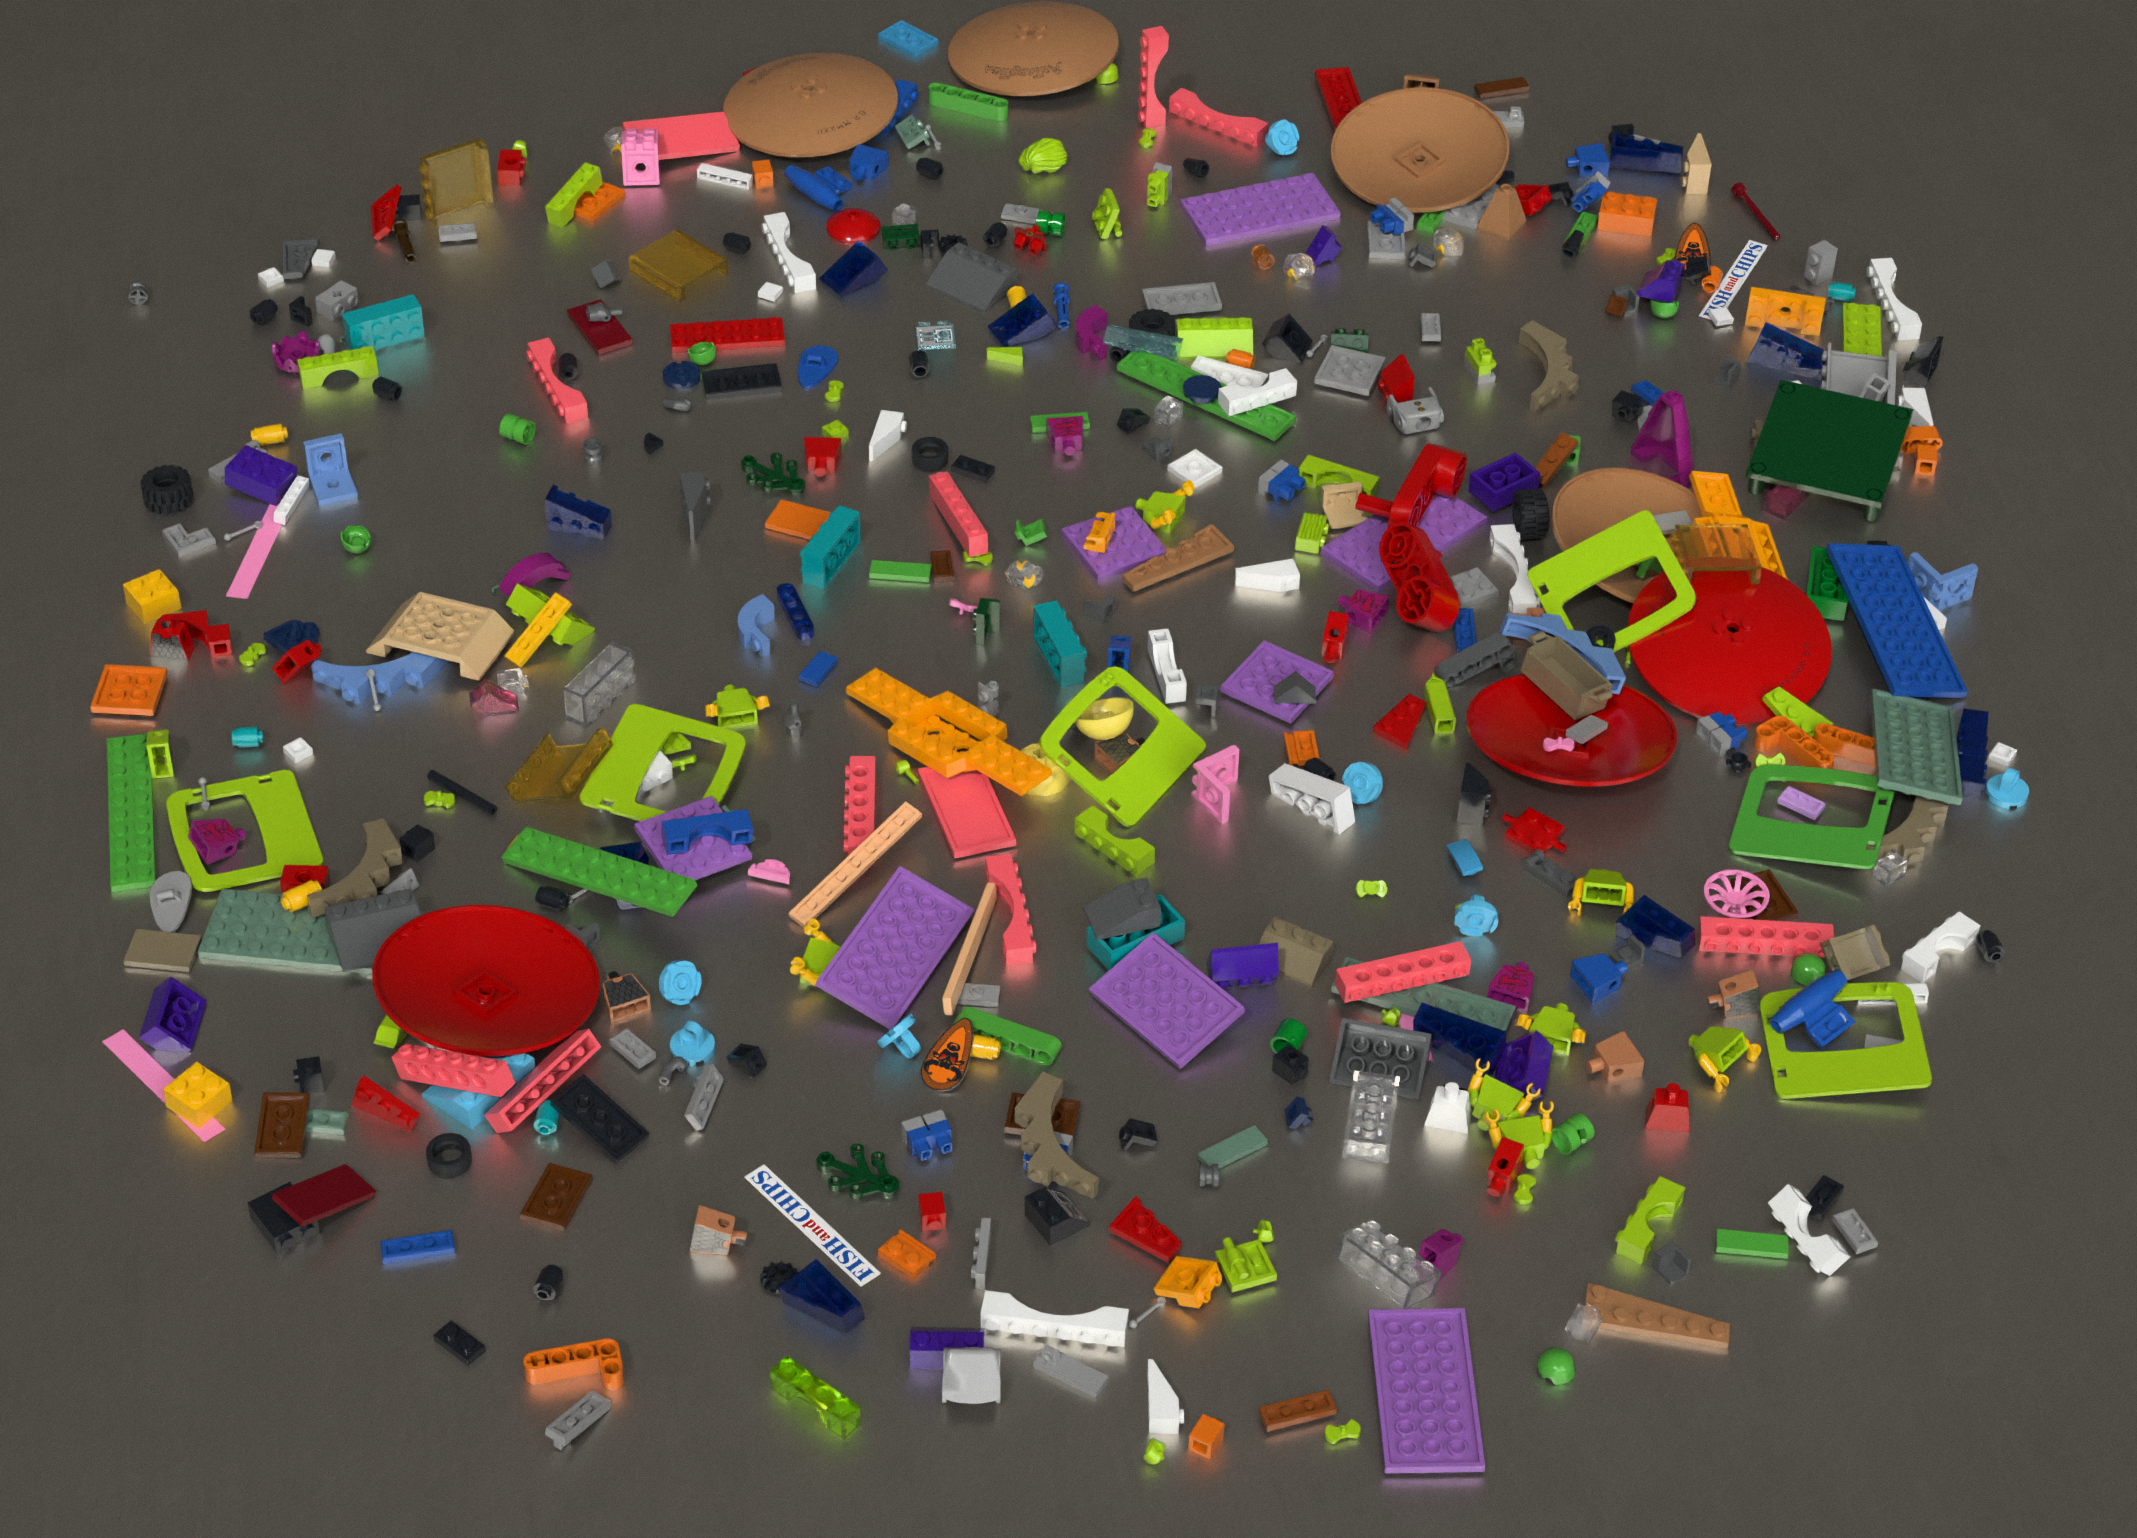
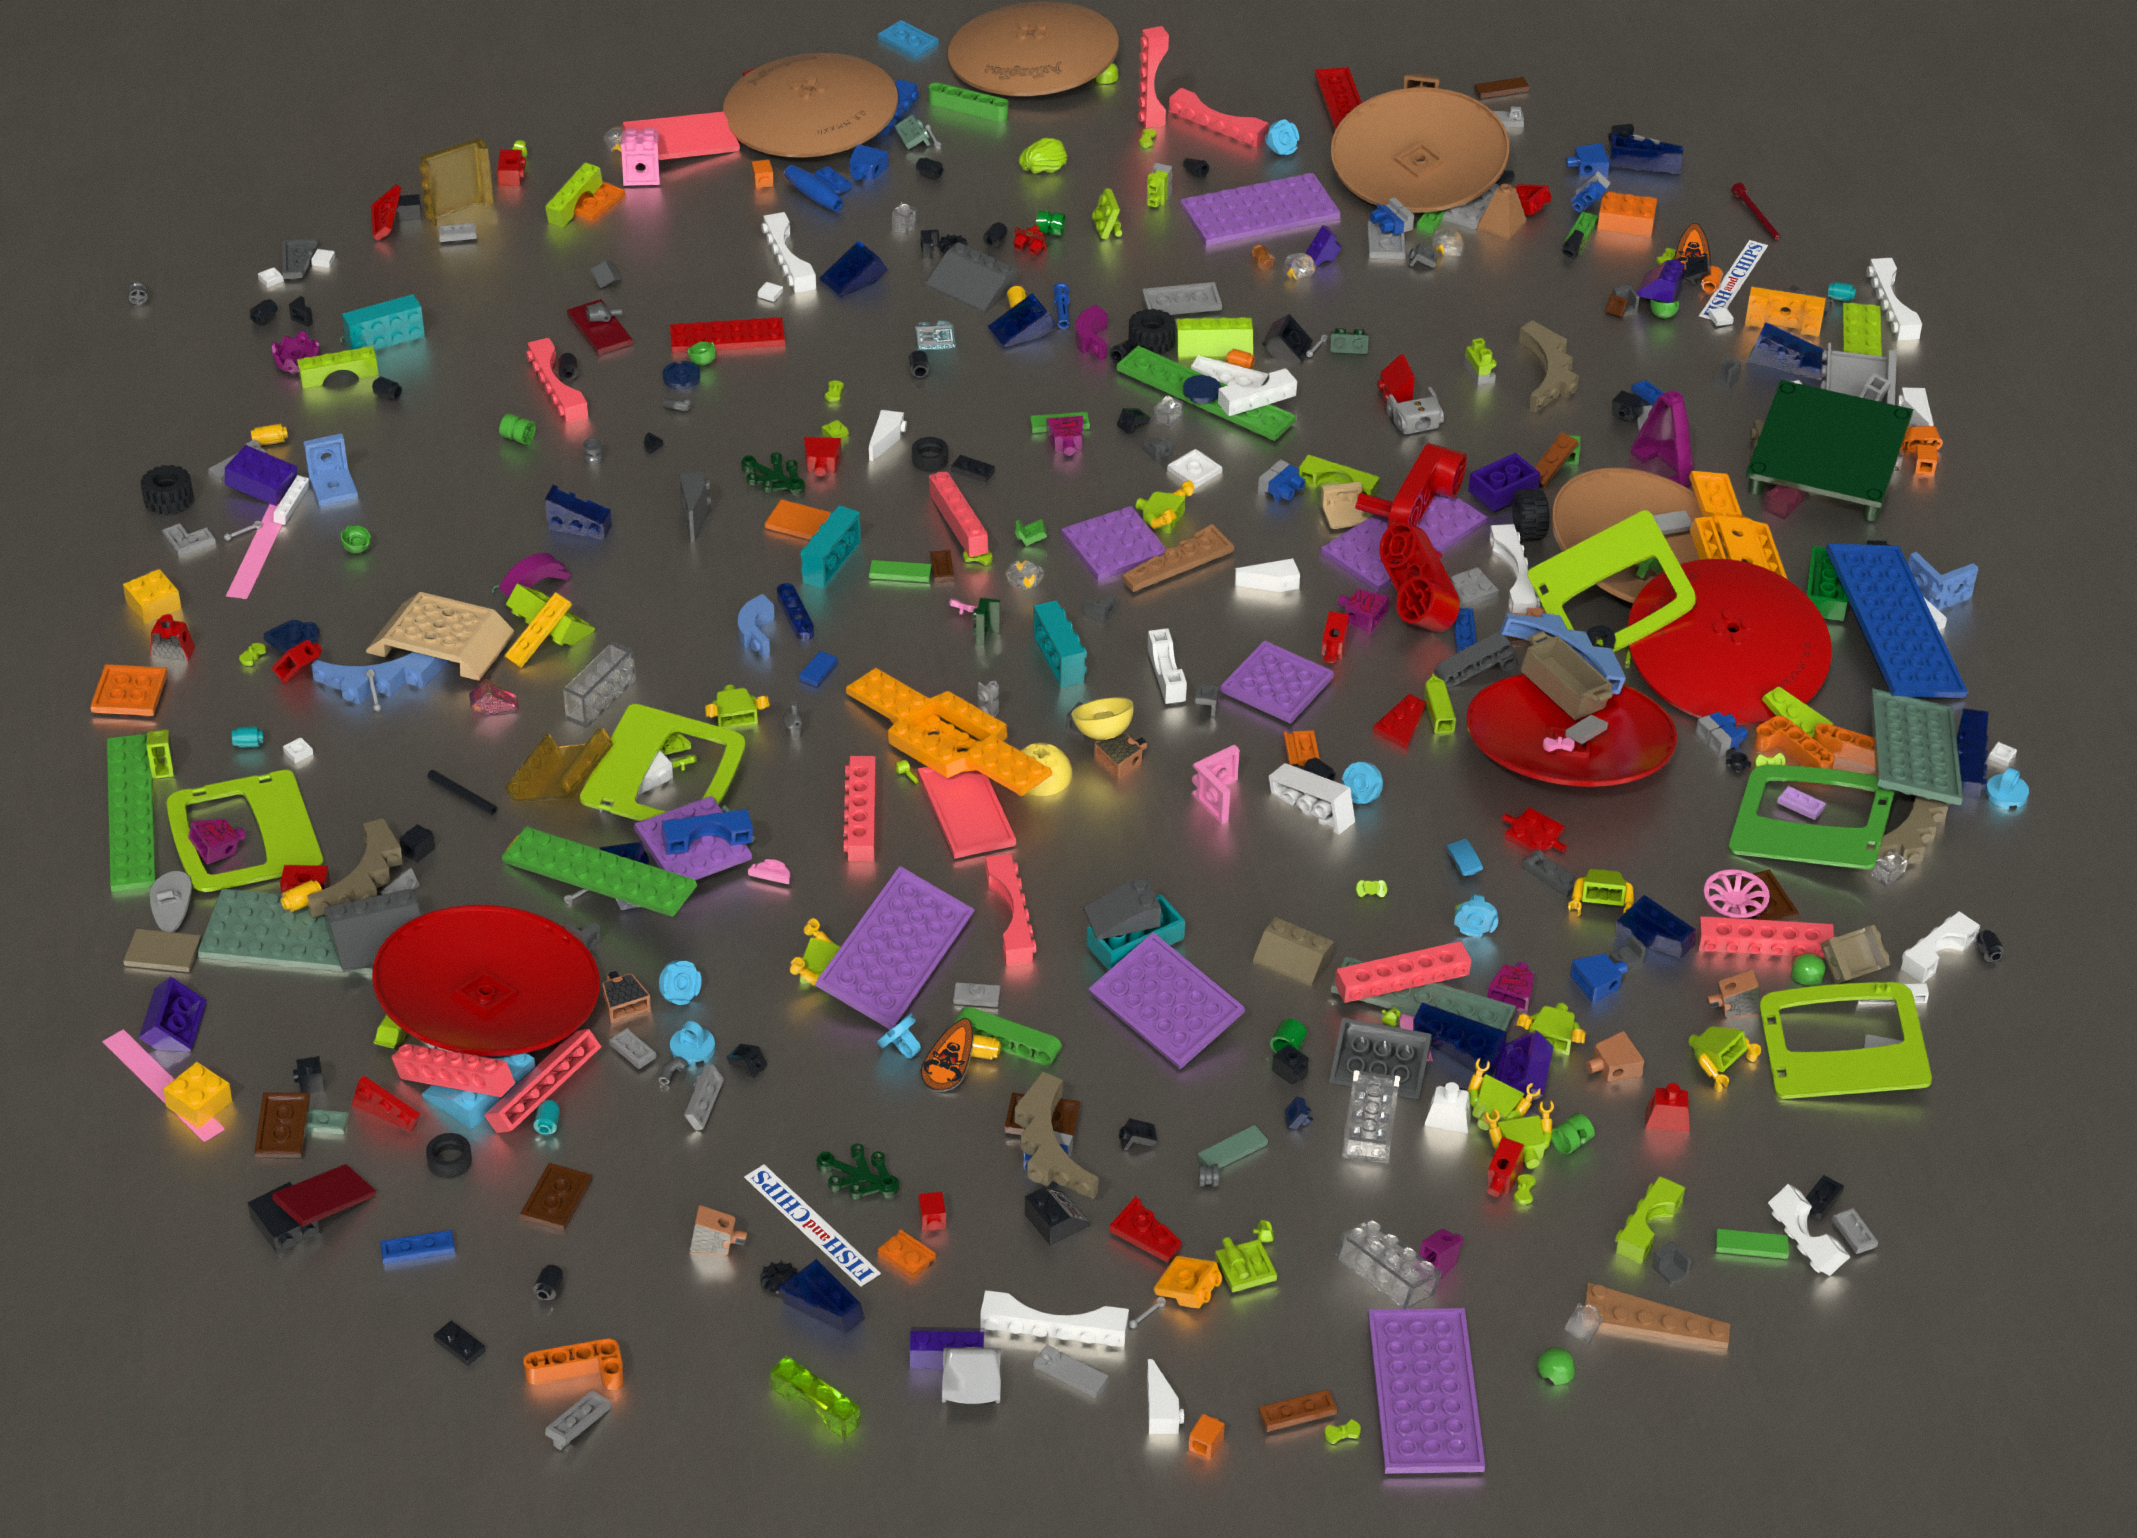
(204, 805): light grey hinge -> none
(215, 637): red arch -> none
(327, 344): light grey cone -> none
(337, 300): light grey brick -> none
(403, 236): dark brown pin -> none
(439, 799): lime piece -> none
(512, 681): clear brick -> none
(552, 898): black brick -> none
(599, 1118): black tile -> none
(675, 263): clear yellow panel -> none
(725, 176): white piece -> none
(736, 242): black brick -> none
(741, 381): black tile -> none
(816, 365): blue shield -> none
(853, 226): red dish -> none
(855, 864): light nougat tile -> none
(900, 236): dark green bracket -> none
(927, 1134): blue hips -> none
(969, 949): light nougat tile -> none
(981, 1253): light grey plate -> none
(1006, 354): lime piece -> none
(1020, 213): light grey plate -> none
(1100, 532): light orange hinge -> none
(1120, 651): blue torso -> none
(1132, 854): lime arch -> none
(1144, 341): clear light blue slope -> none
(1148, 771): lime door -> none
(1154, 1451): lime piece -> none
(1244, 965): dark purple slope -> none
(1295, 690): dark grey slope -> none
(1311, 533): lime brick -> none
(1350, 370): light grey plate -> none
(1430, 327): light grey plate -> none
(1473, 797): black slope -> none
(1562, 191): black bracket -> none
(1696, 168): tan slope -> none
(1716, 549): clear yellow panel -> none
(1815, 1008): blue plate -> none
(1820, 262): light grey brick -> none
(1923, 362): black slope -> none

